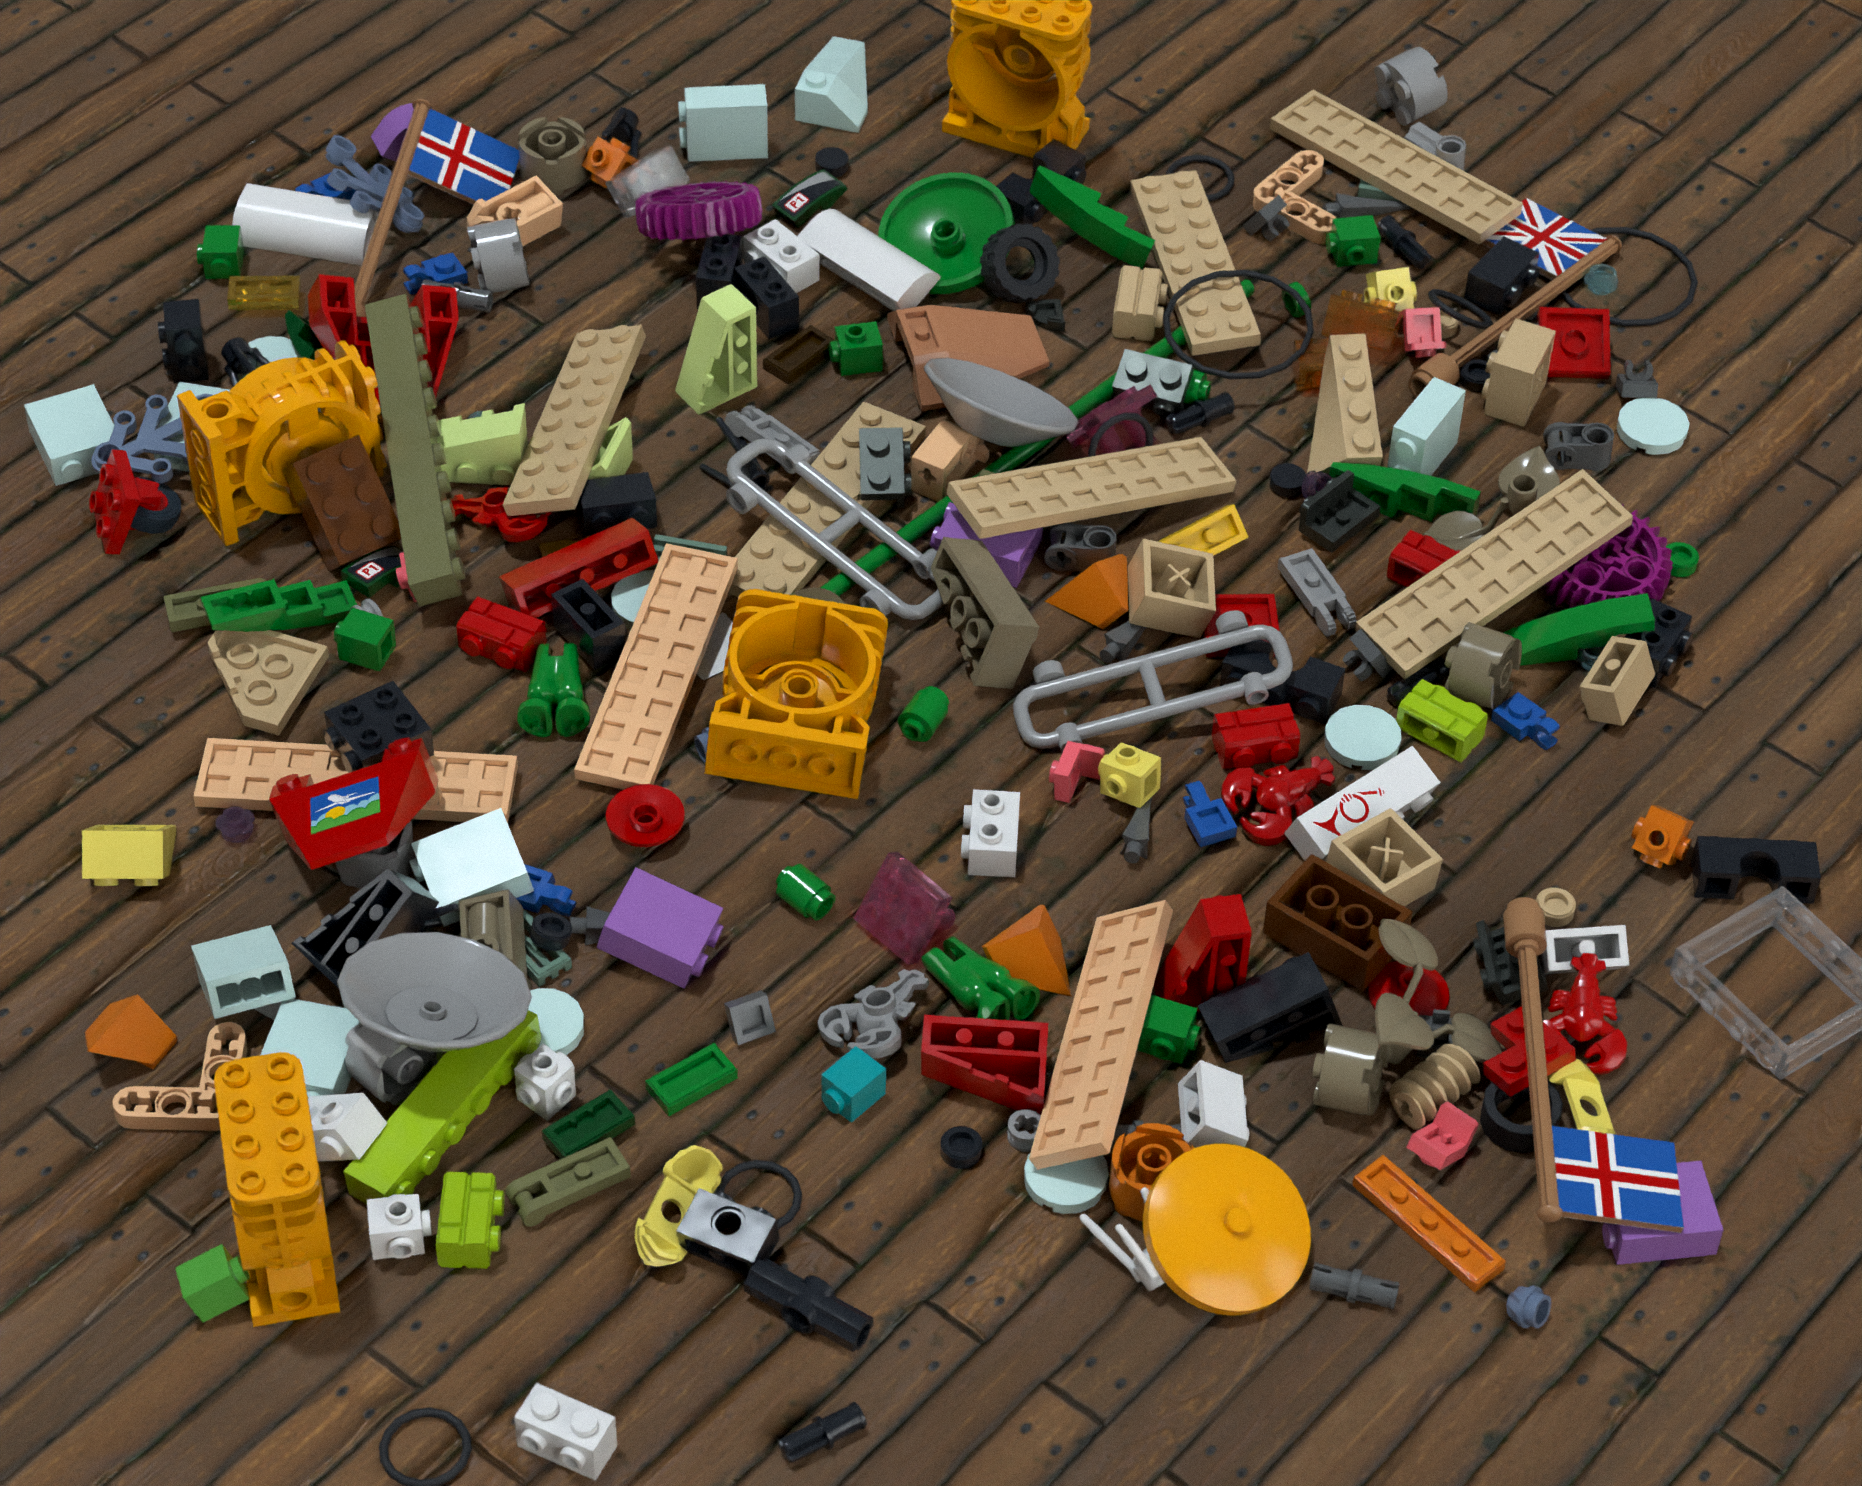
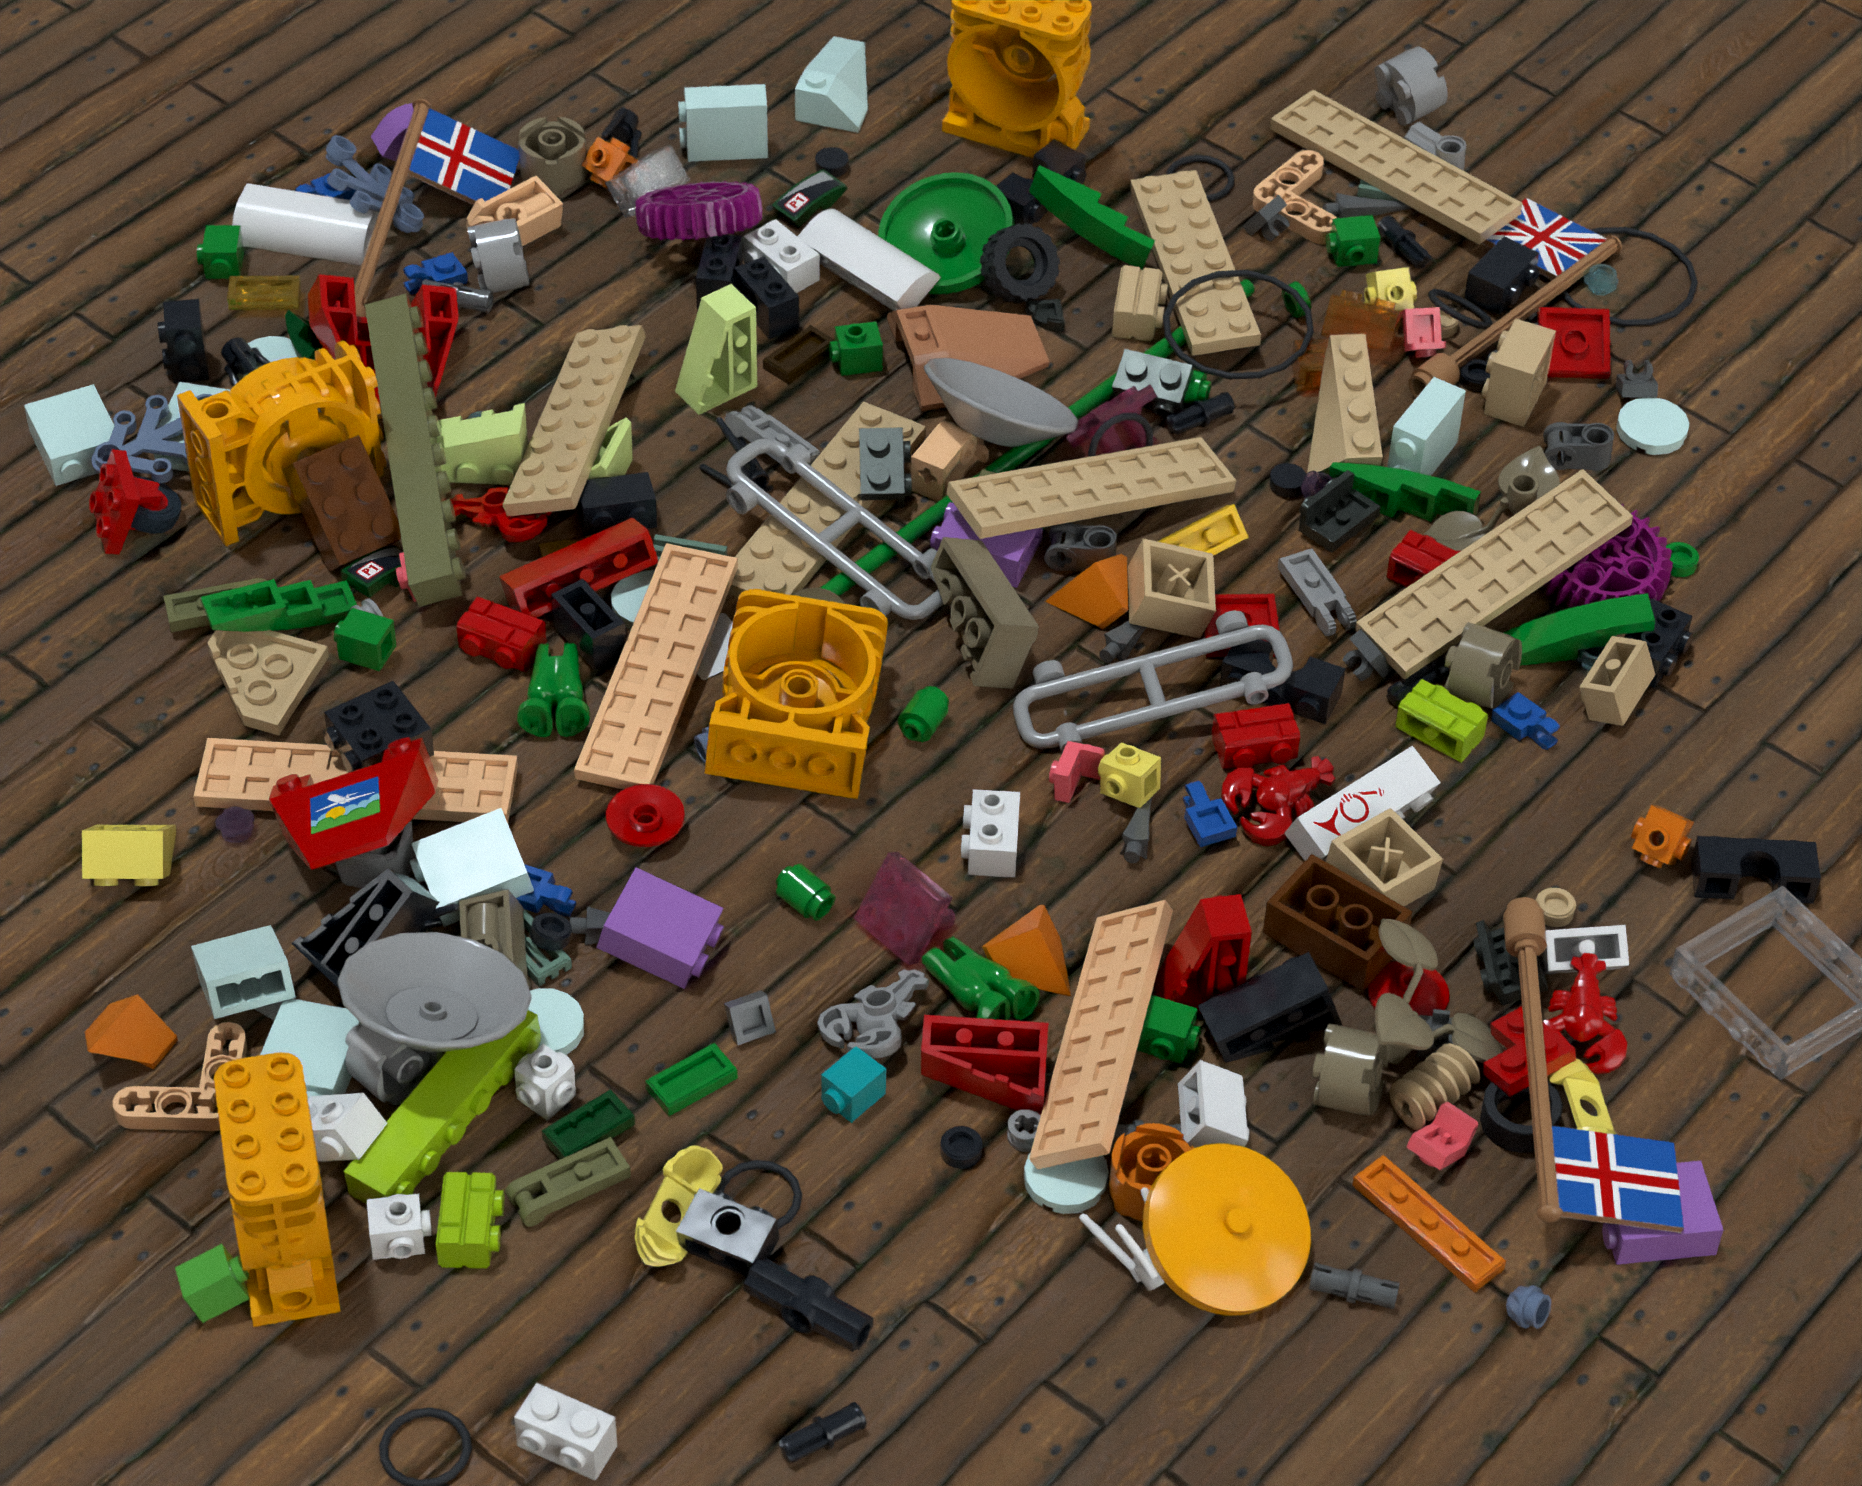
(1362, 736): light aqua tile -> none

